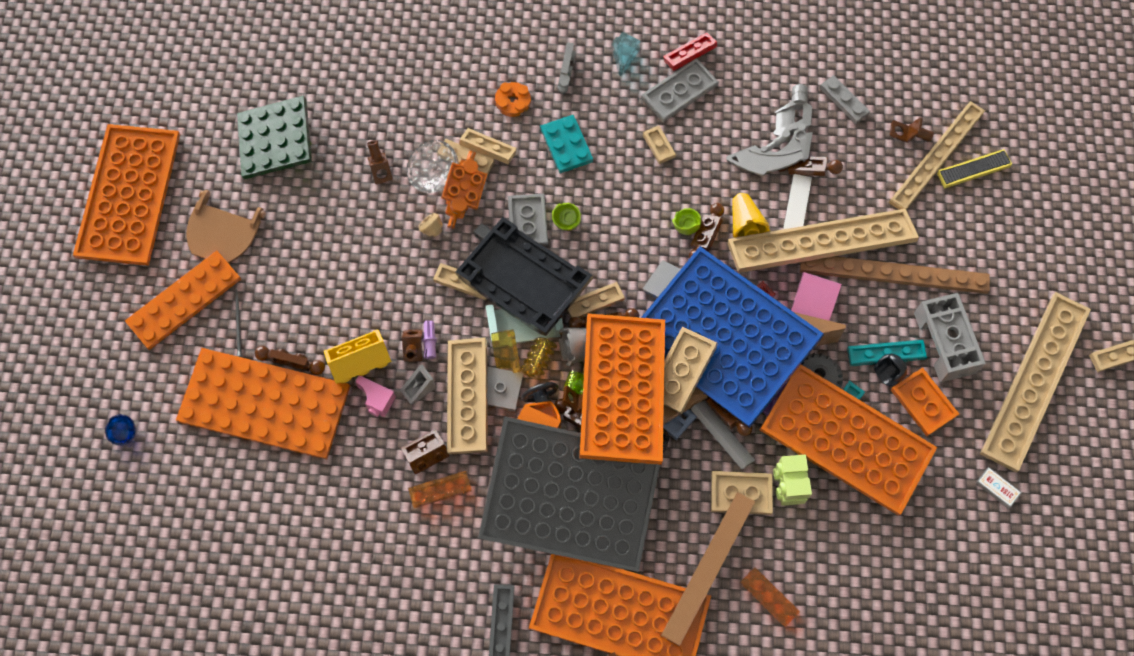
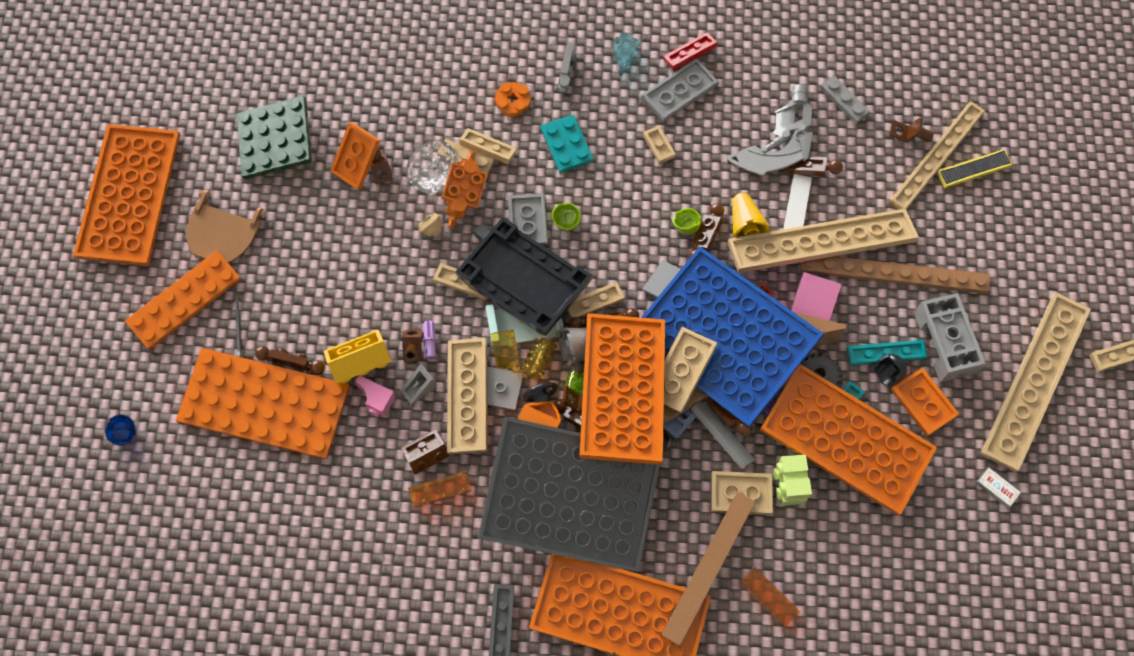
(355, 155): none -> orange plate

